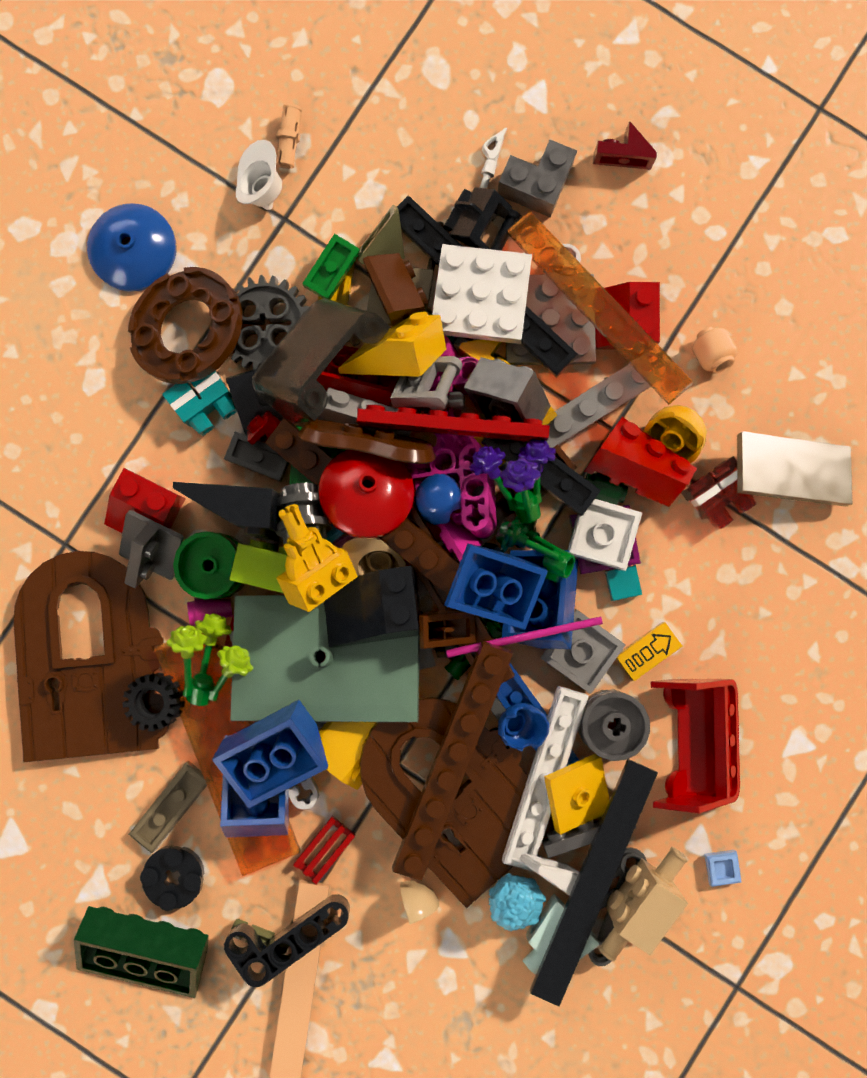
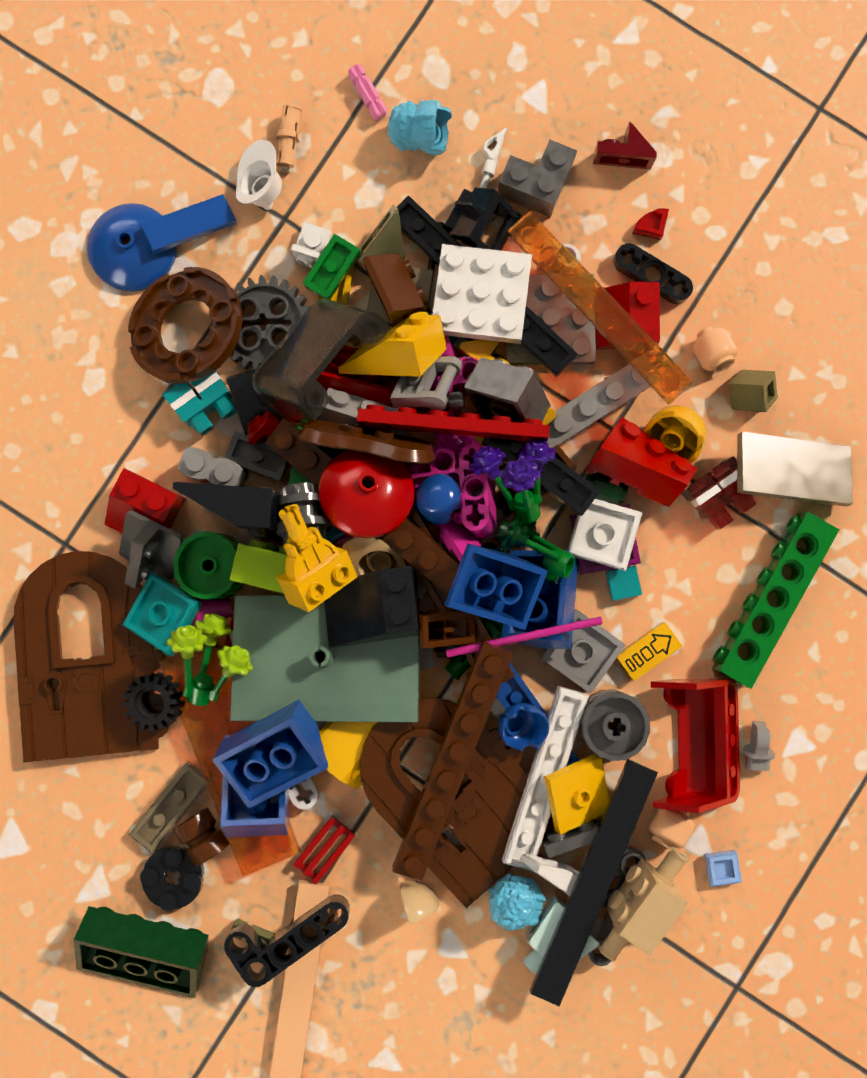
(160, 610): none -> teal tile
(187, 224): none -> blue tile
(201, 837): none -> reddish brown wheel
(208, 469): none -> light grey brick
(310, 244): none -> white bracket
(367, 92): none -> bright pink axle
(420, 126): none -> medium azure hair
(651, 261): none -> black beam
(652, 224): none -> red tile
(671, 828): none -> light nougat head
(753, 390): none -> olive panel
(758, 752): none -> light grey piece
(818, 539): none -> green brick

